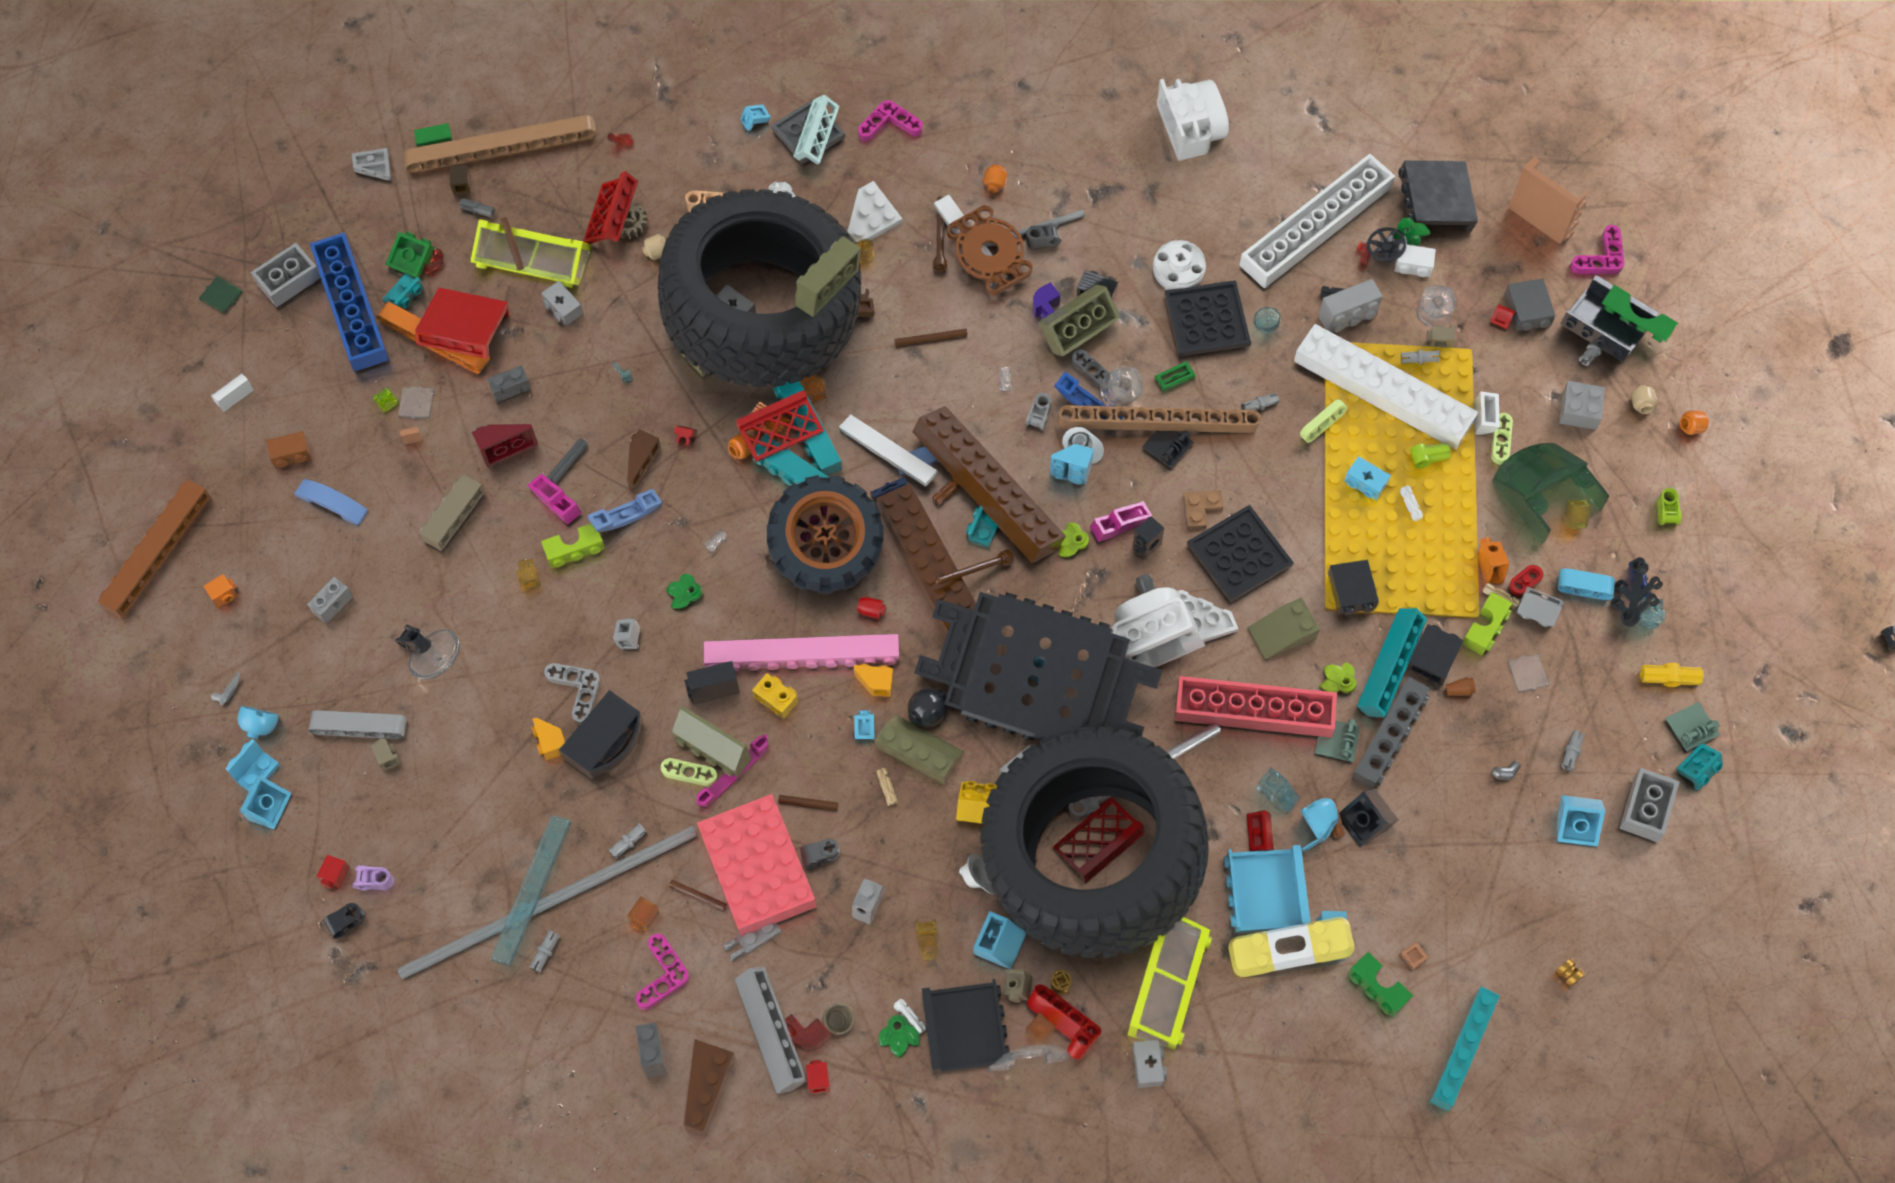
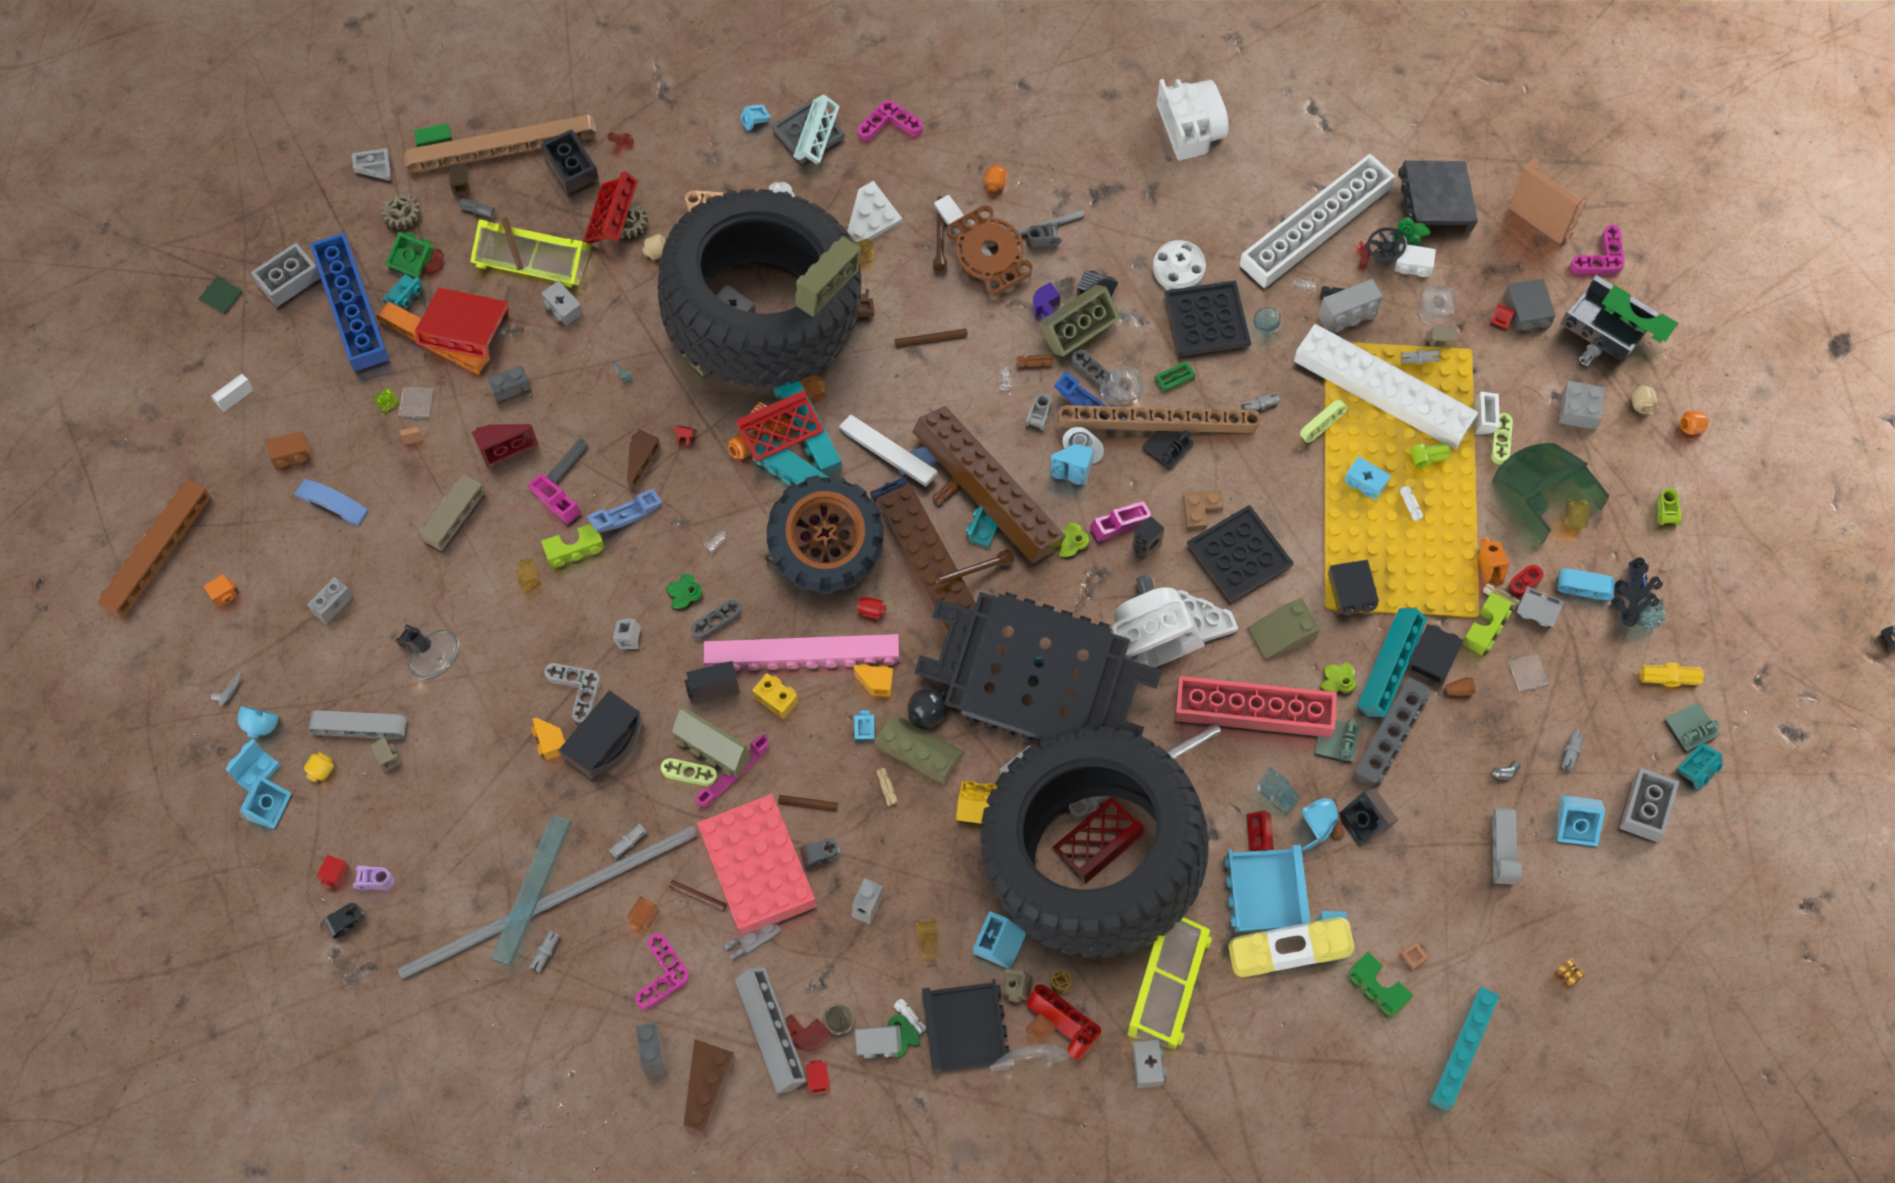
(318, 767): none -> yellow head
(400, 211): none -> dark tan gear
(569, 161): none -> black brick
(715, 627): none -> dark grey beam
(878, 1040): none -> light grey brick
(975, 874): white piece -> none
(1035, 360): none -> dark orange axle
(1304, 284): none -> clear pin
(1505, 863): none -> light grey beam

